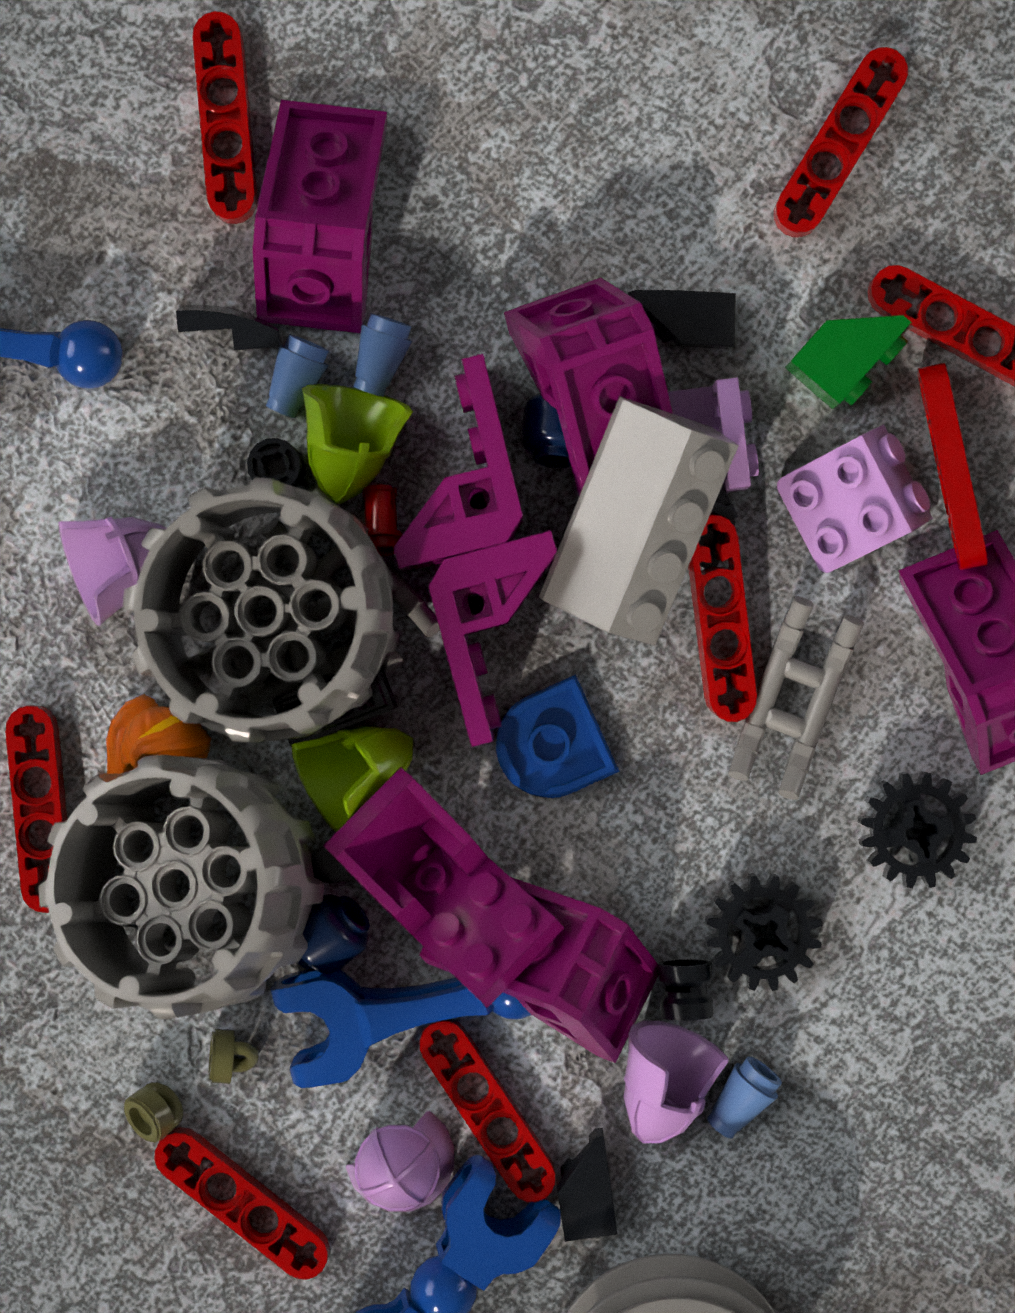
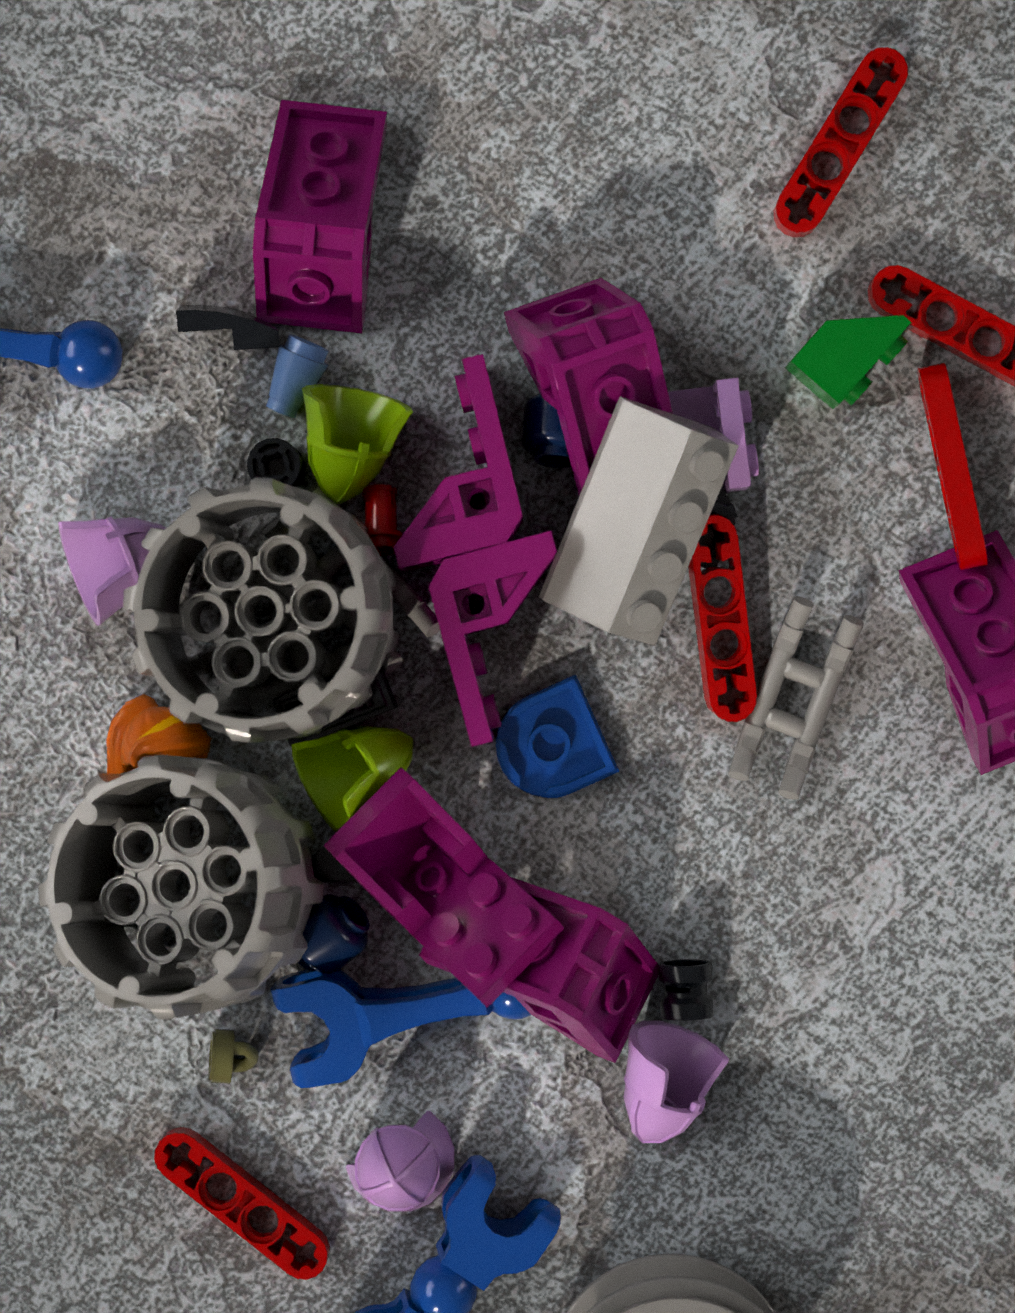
(30, 808): red beam -> none
(153, 1111): olive tile -> none
(224, 118): red beam -> none
(380, 353): medium blue cone -> none
(493, 1105): red beam -> none
(587, 1192): black slope -> none
(691, 316): black slope -> none
(744, 1096): medium blue cone -> none
(750, 953): black gear -> none
(854, 499): lavender bracket -> none
(939, 825): black gear -> none

